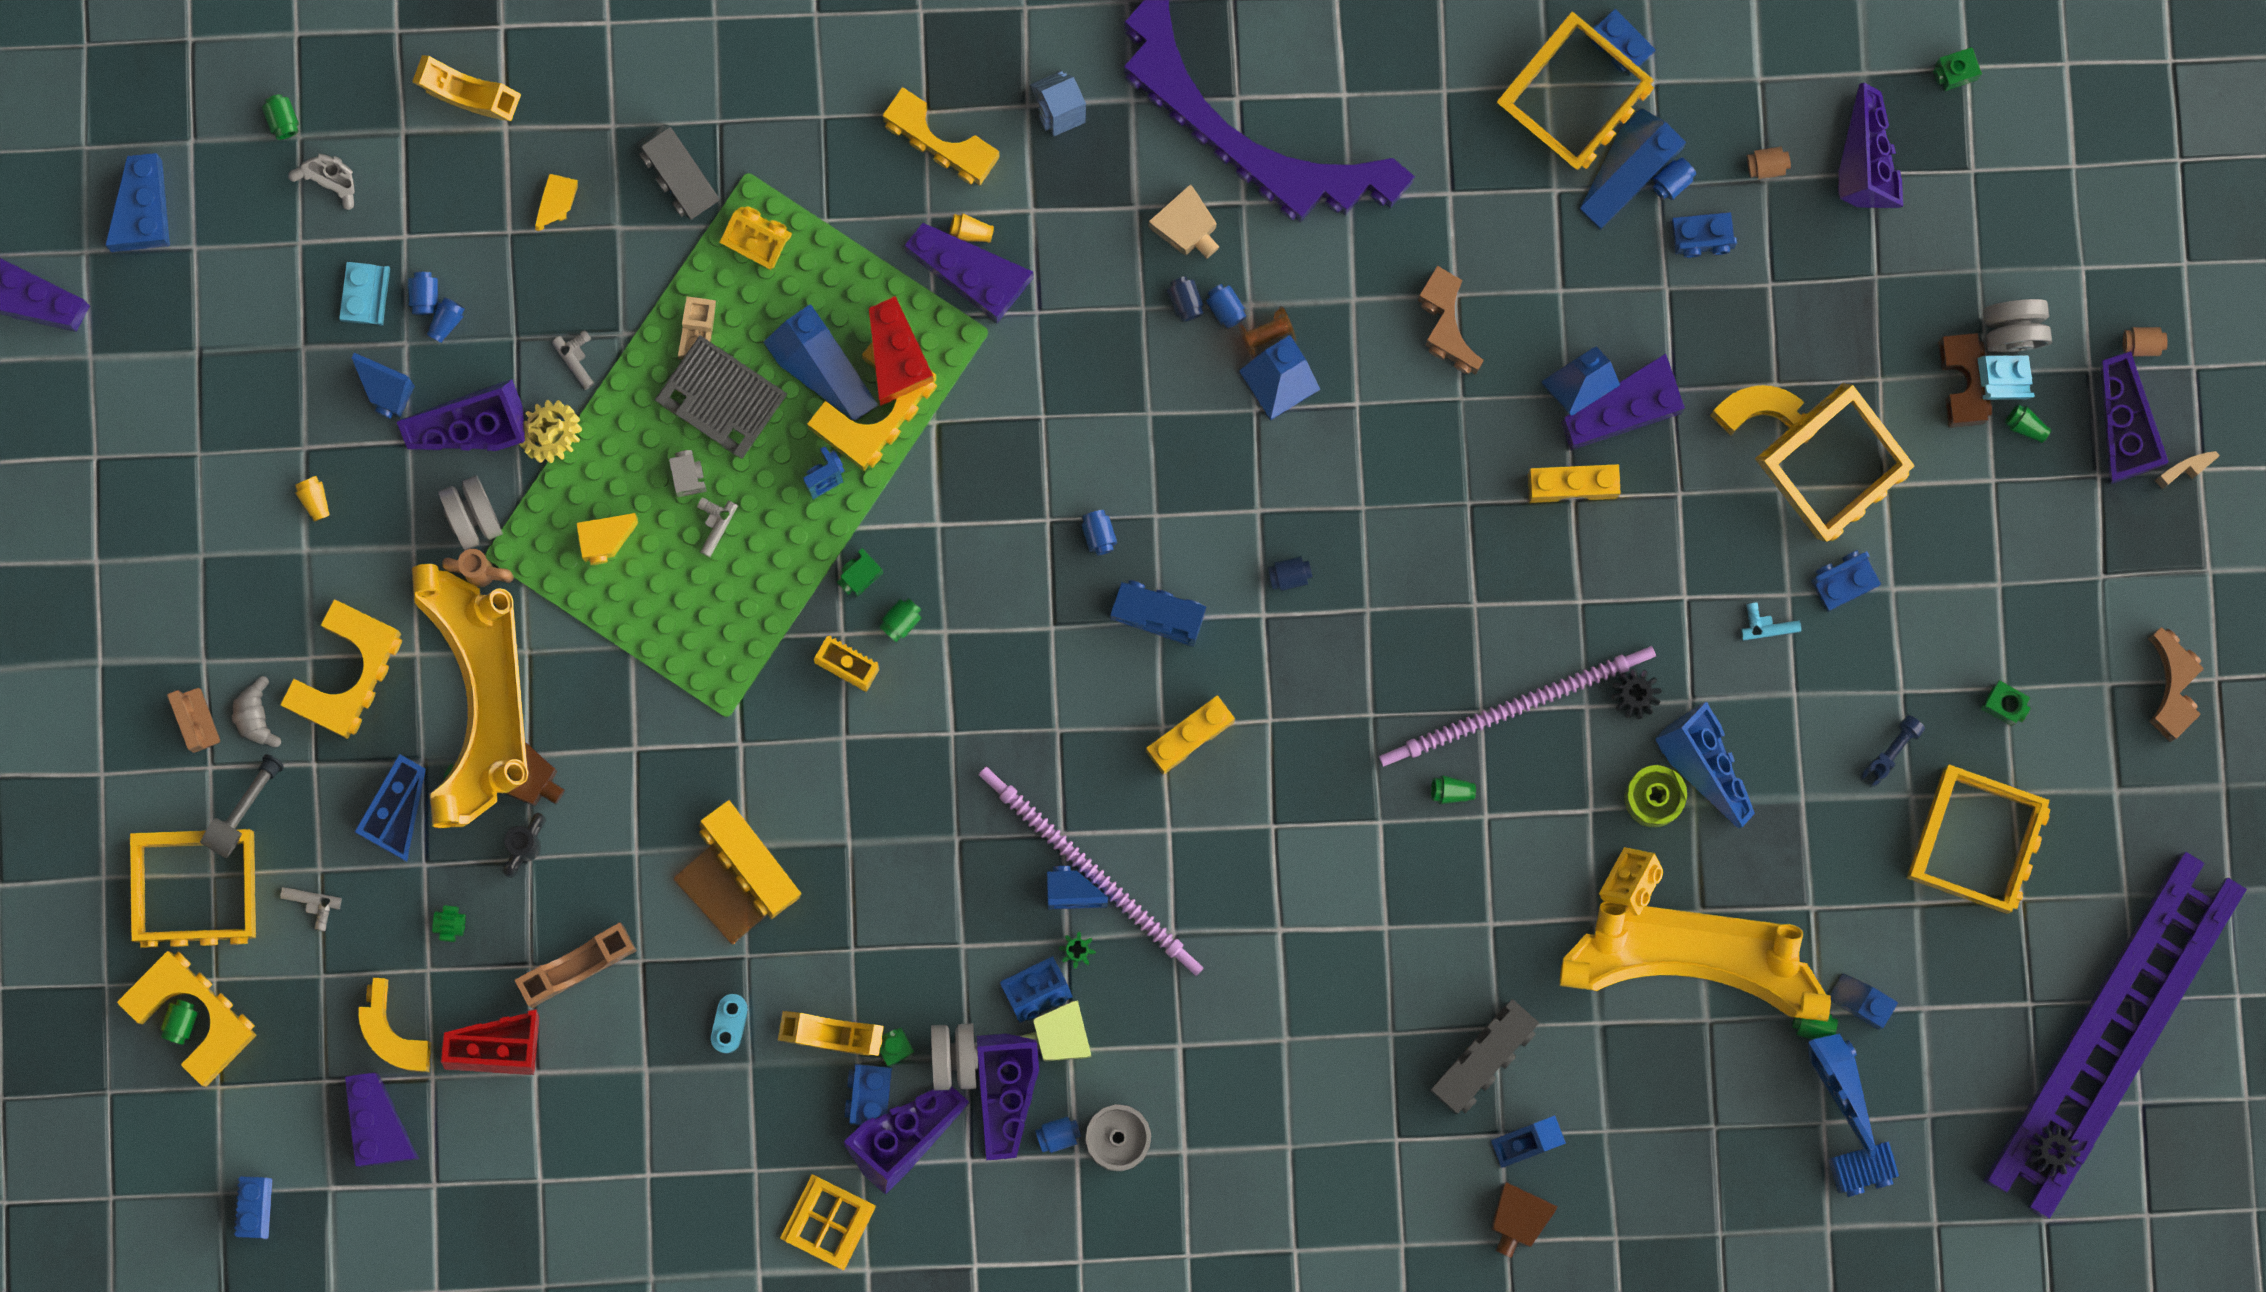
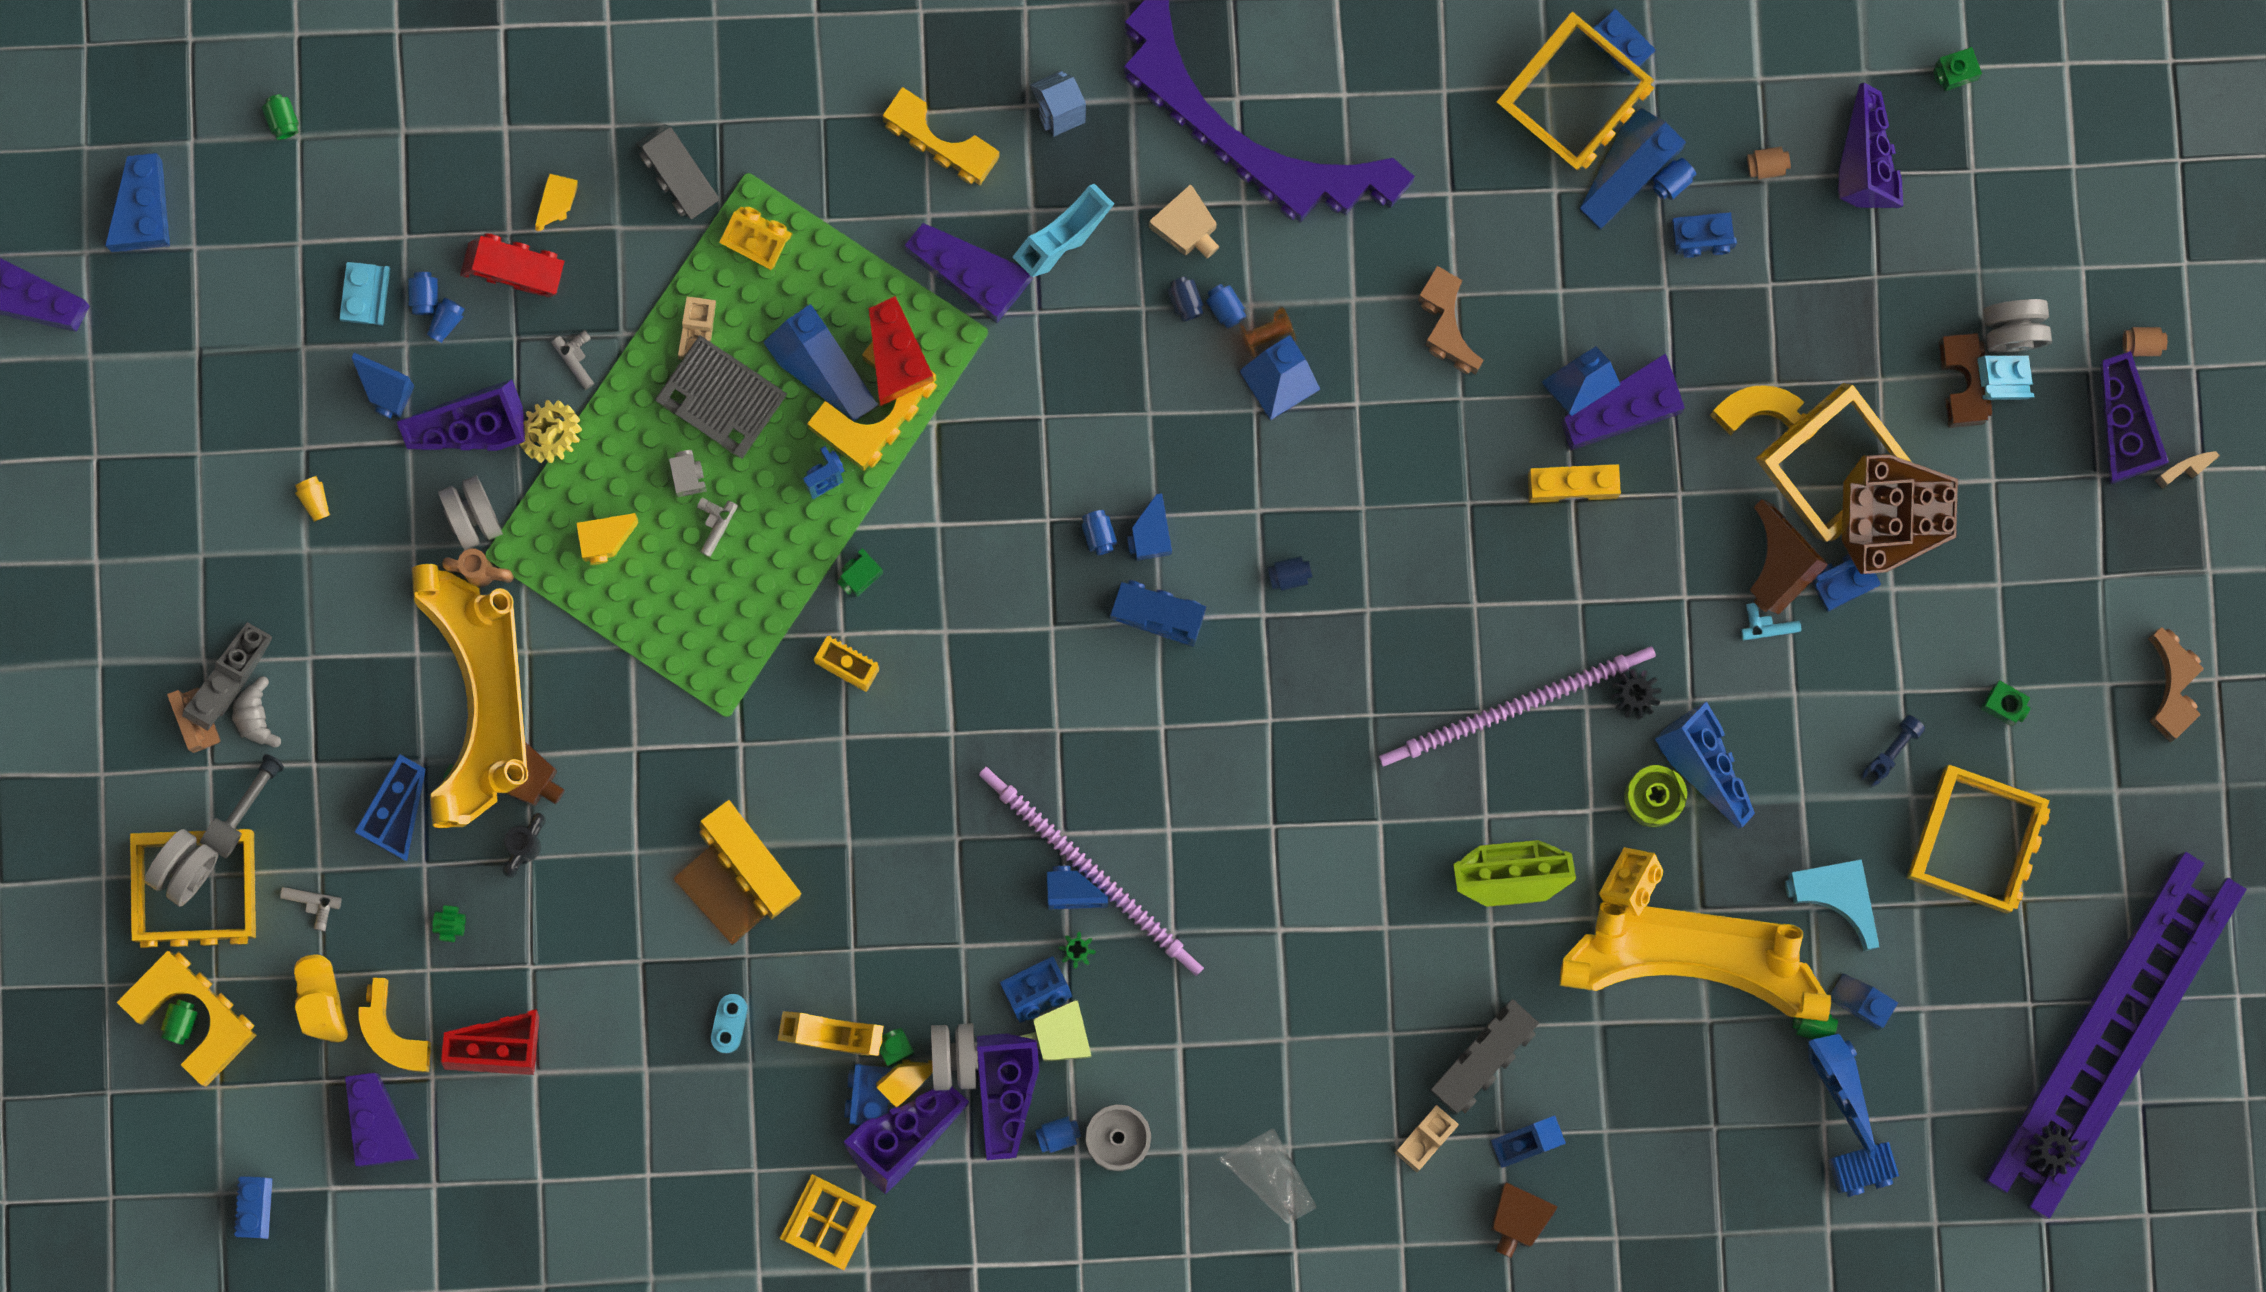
(181, 867): none -> light grey wheel
(228, 677): none -> dark grey slope
(319, 1000): none -> yellow animal
(330, 174): light grey piece -> none
(342, 711): yellow arch -> none
(464, 91): yellow arch -> none
(513, 265): none -> red wedge
(575, 966): medium nougat arch -> none
(901, 619): green brick -> none
(904, 1080): none -> yellow slope
(970, 229): yellow cone -> none
(1066, 232): none -> medium azure arch
(1151, 533): none -> blue slope
(1190, 734): yellow arch -> none
(1271, 1175): none -> clear wedge
(1426, 1138): none -> tan slope
(1451, 790): green cone -> none
(1514, 873): none -> lime wedge
(1789, 562): none -> reddish brown arch
(1840, 889): none -> medium azure arch
(1895, 512): none -> reddish brown wedge
(2026, 423): green cone -> none

